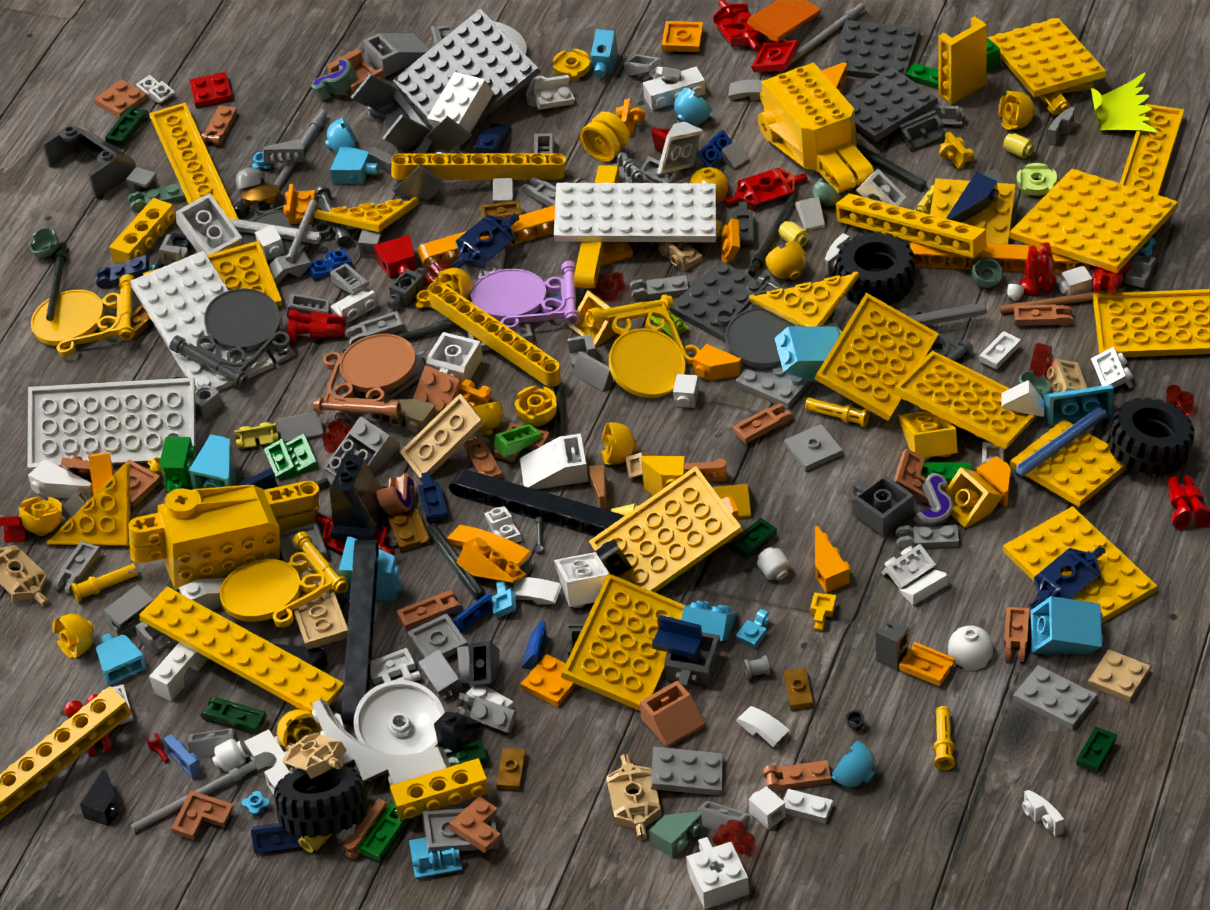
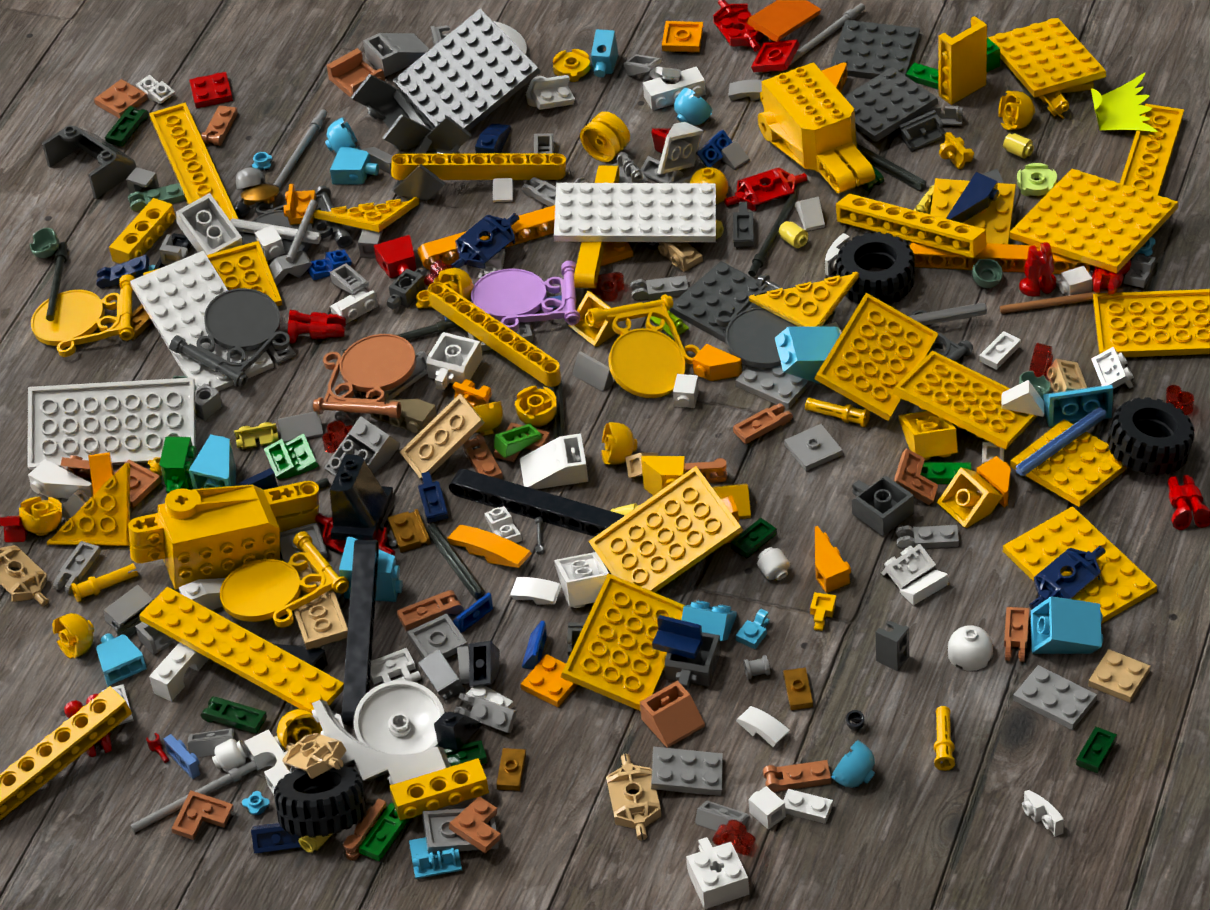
(100, 801): black slope -> none
(288, 152): light grey slope -> none
(305, 304): light grey slope -> none
(335, 82): sand green animal -> none
(384, 324): light grey hinge -> none
(397, 496): nougat animal -> none
(437, 388): nougat plate -> none
(462, 101): white brick -> none
(484, 561): light orange slope -> none
(502, 209): pearl gold plate -> none
(504, 601): medium azure plate -> none
(581, 343): light grey panel -> none
(598, 481): medium nougat slope -> none
(613, 558): black slope -> none
(630, 115): light orange hips -> none
(675, 831): sand green slope -> none
(730, 241): light orange plate -> none
(788, 261): yellow cylinder -> none
(827, 194): sand green hair -> none
(881, 189): white brick -> none
(927, 664): light orange plate -> none
(939, 501): light grey animal -> none
(1015, 291): white hinge -> none
(1043, 315): nougat hinge -> none
(1062, 124): light grey slope -> none

